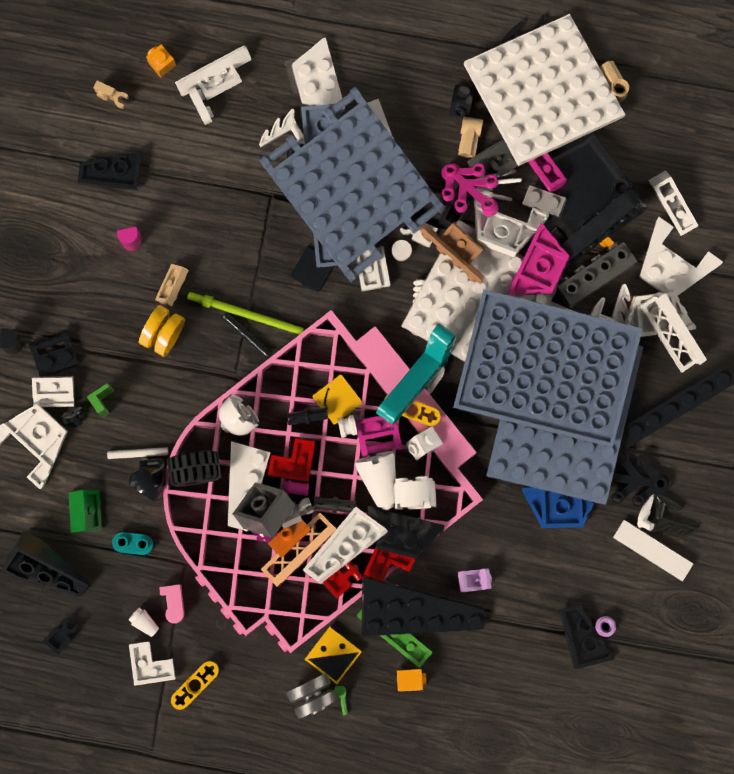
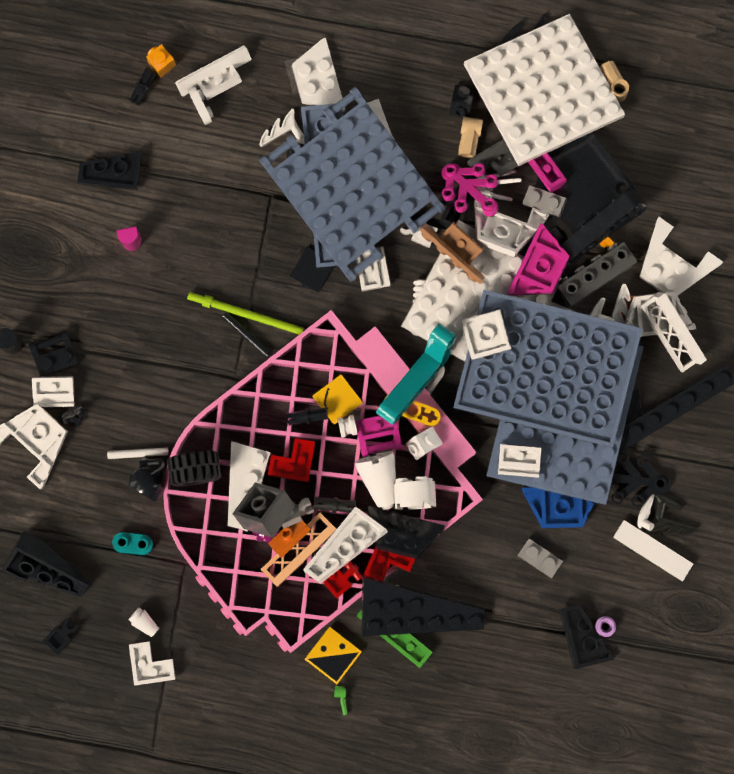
(85, 511): green panel -> none
(96, 397): bright green panel -> none
(105, 92): tan plate -> none
(142, 85): none -> black axle
(161, 330): yellow wheel -> none
(171, 285): tan plate -> none
(175, 604): bright pink leg -> none
(180, 692): yellow beam -> none
(236, 417): white cylinder -> none
(295, 488): dark pink pin -> none
(313, 698): flat silver wheel -> none
(401, 250): white tile -> none
(411, 680): light orange brick -> none
(474, 580): lavender bracket -> none
(485, 334): none -> white plate
(519, 461): none -> white plate
(540, 558): none -> light grey plate
(673, 202): white slope -> none

